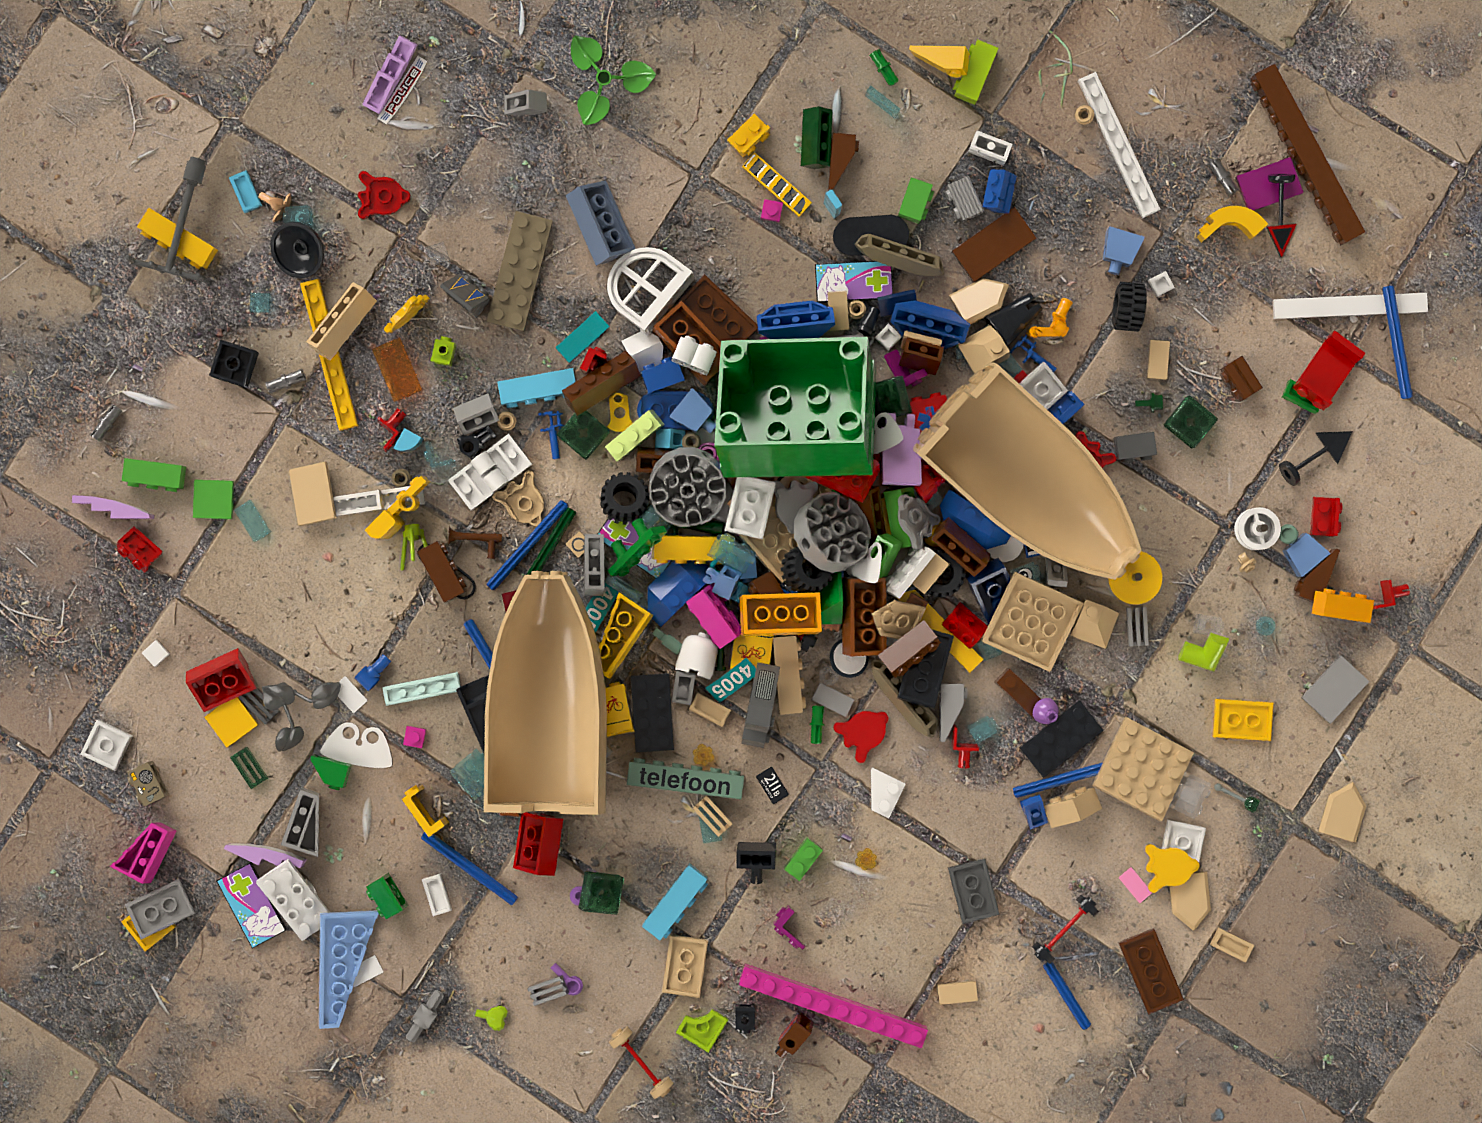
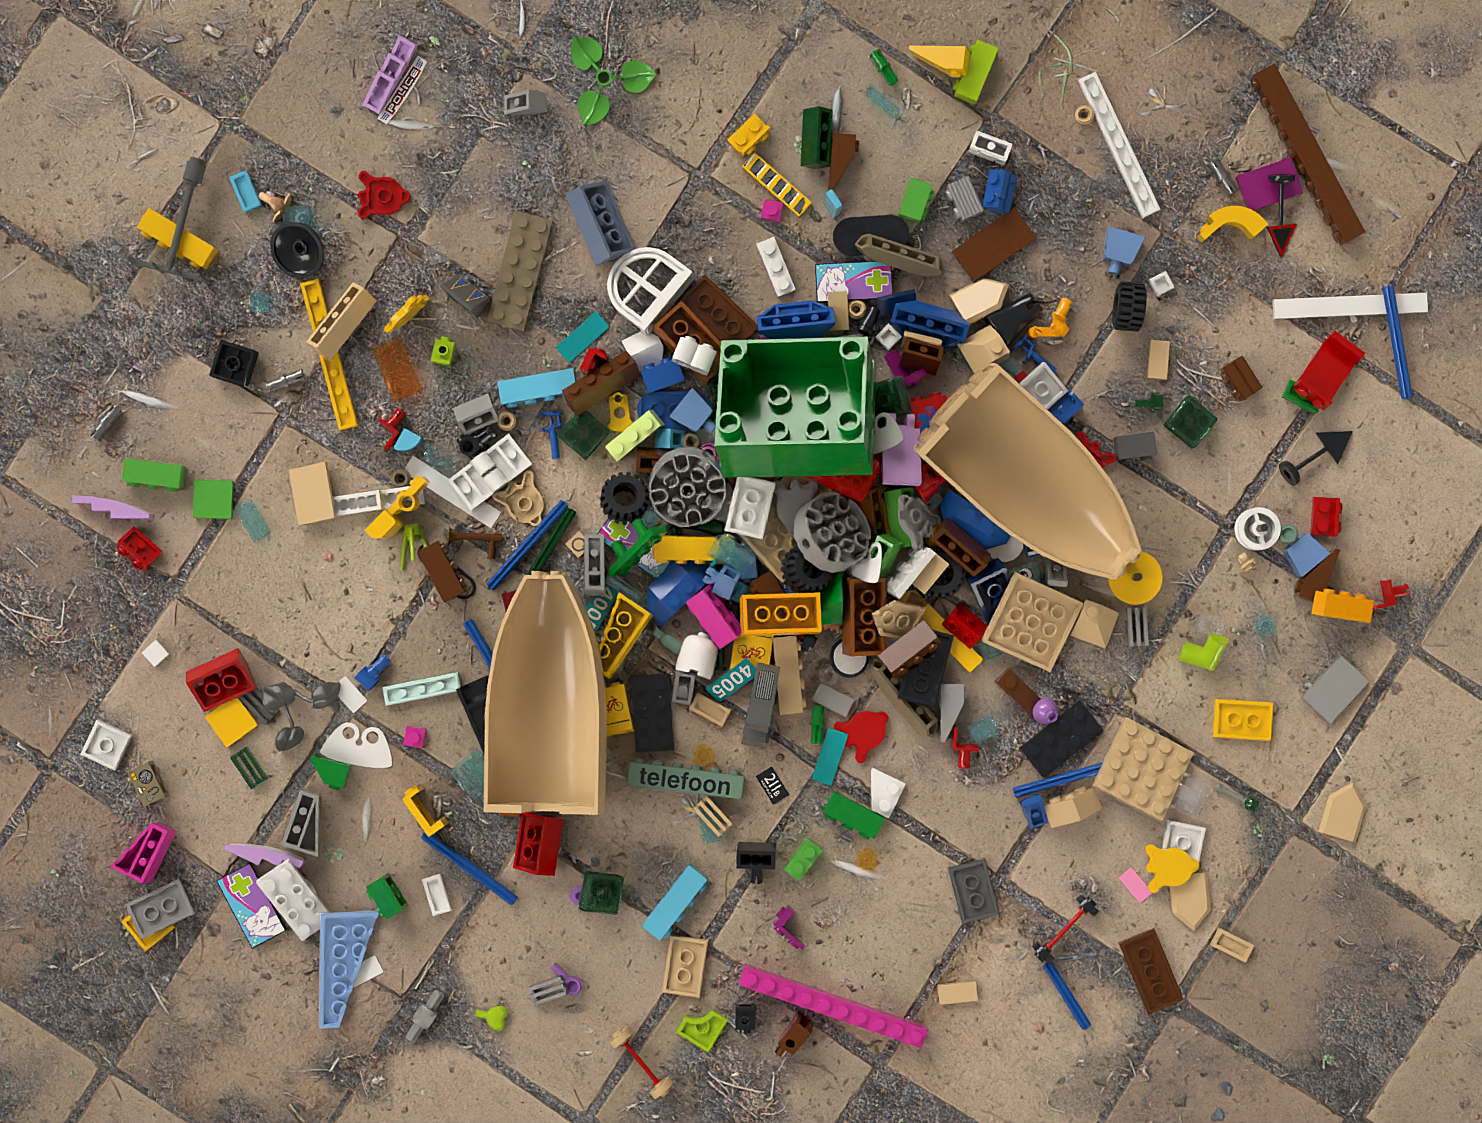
(439, 484): none -> white sticker
(775, 267): none -> white plate
(829, 756): none -> teal sticker
(853, 815): none -> green brick

